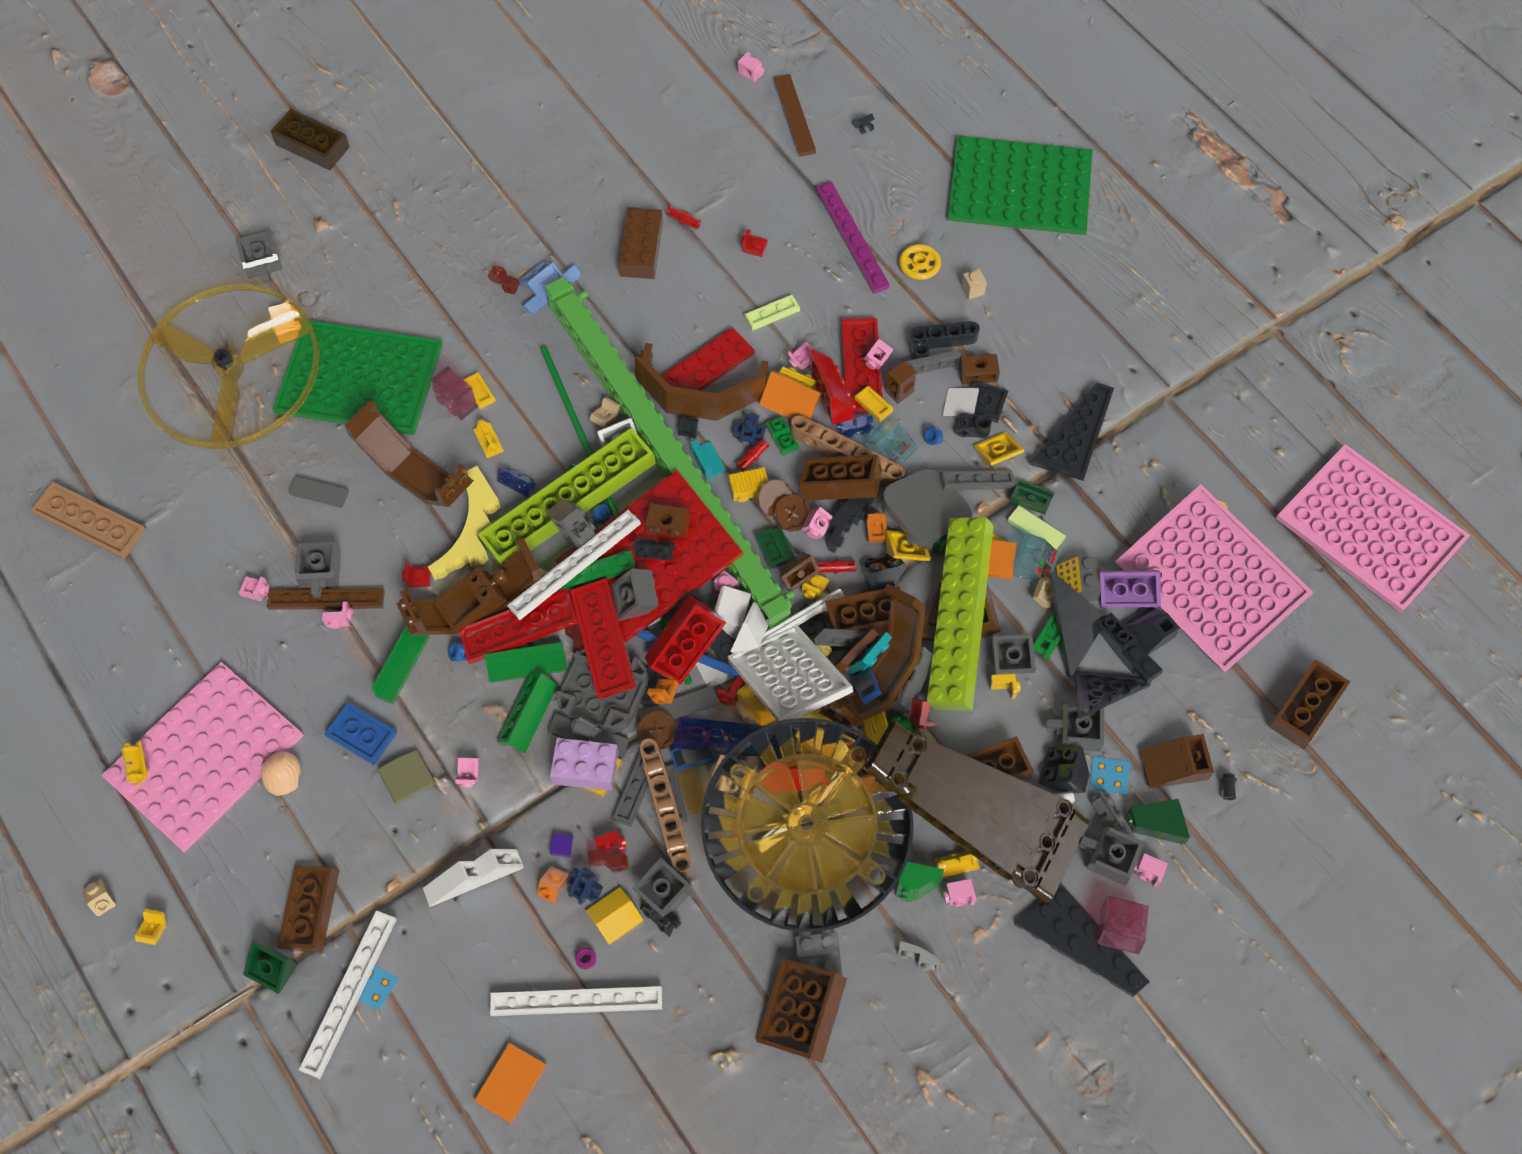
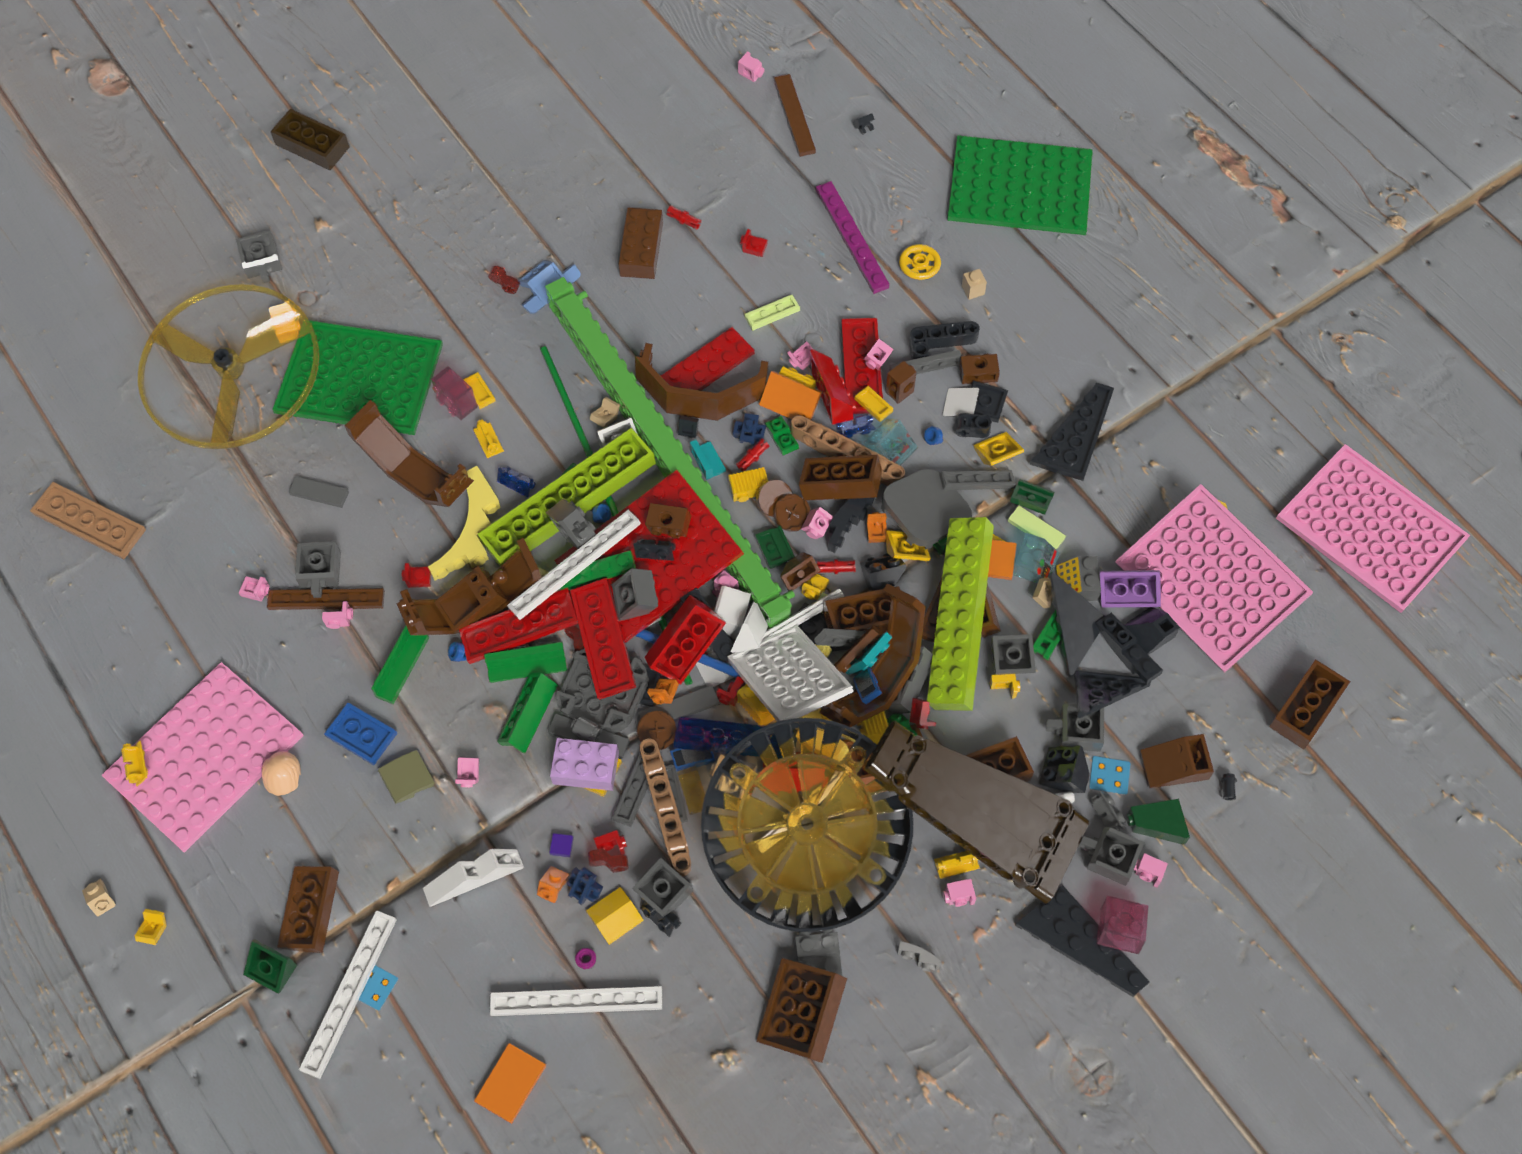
(918, 881): green slope -> none

